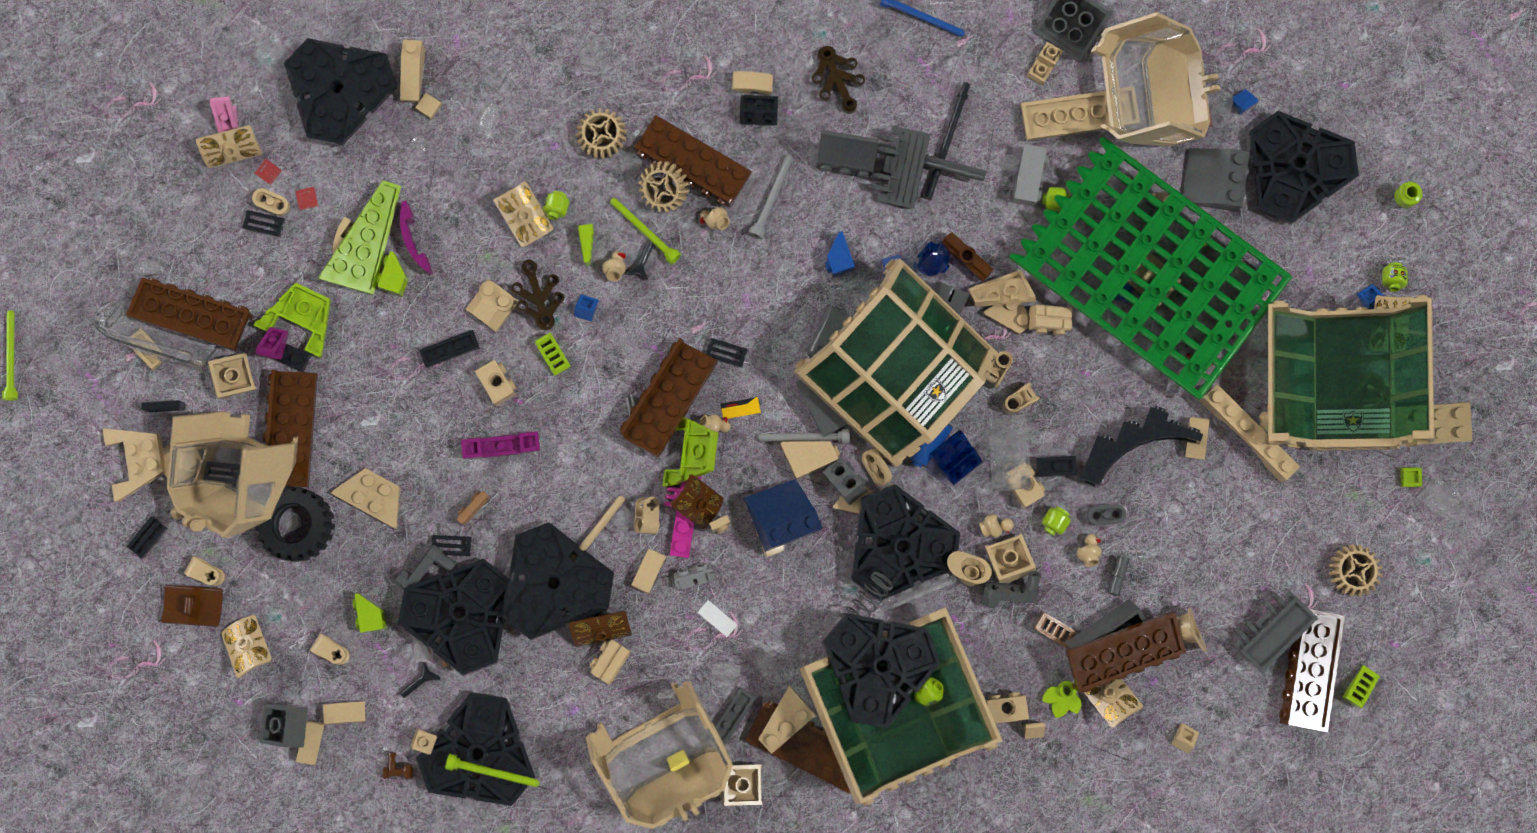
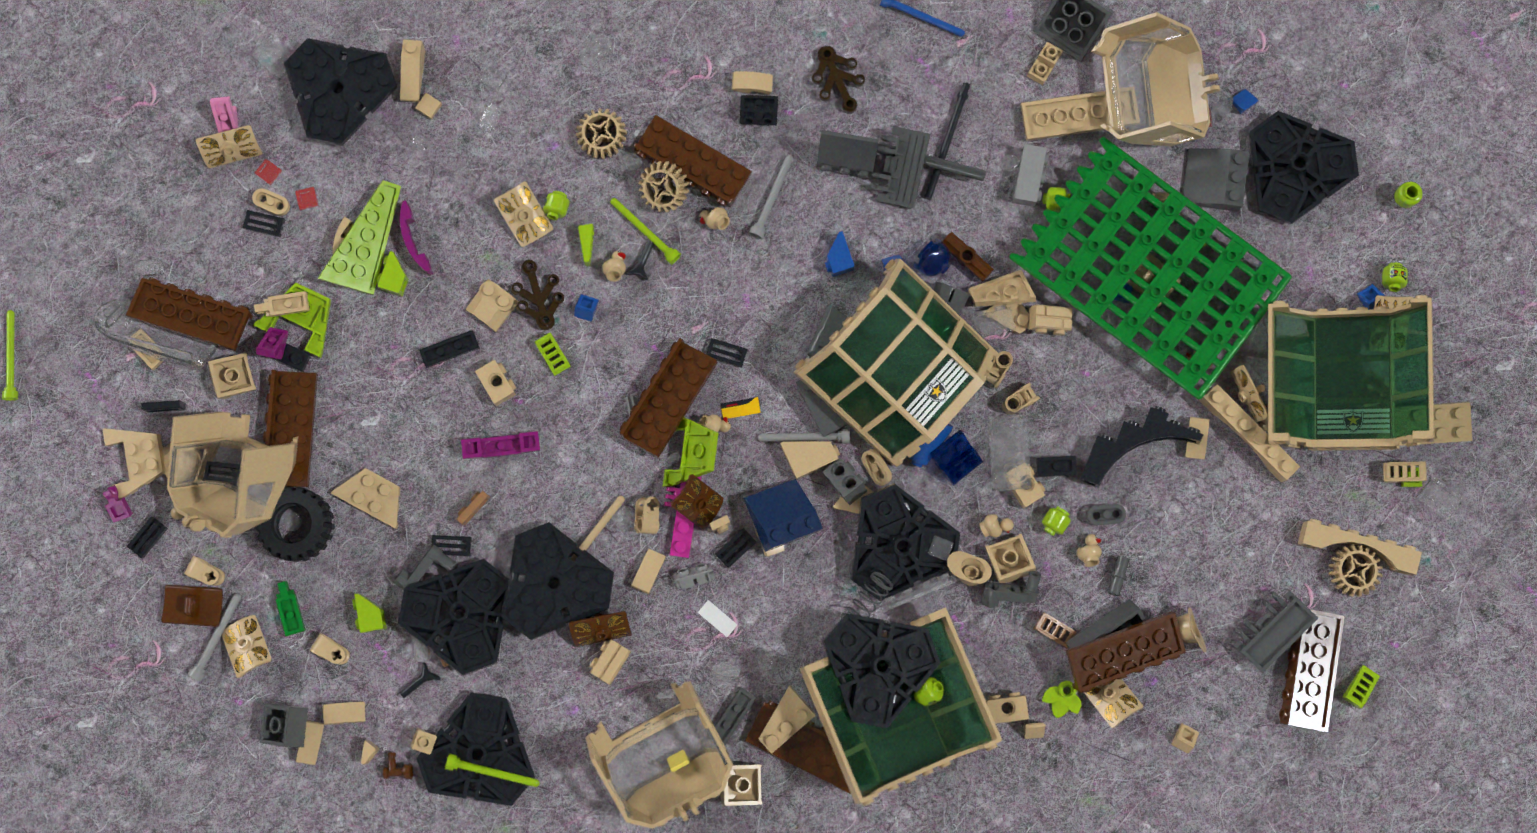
(116, 508): none -> magenta plate
(197, 672): none -> light grey piece
(284, 304): none -> tan hinge
(289, 610): none -> green hinge
(369, 751): none -> tan slope
(726, 546): none -> black tile
(940, 548): none -> clear tile
(994, 322): none -> clear bracket
(1249, 393): none -> tan shield
(1387, 471): none -> tan slope
(1398, 558): none -> tan arch

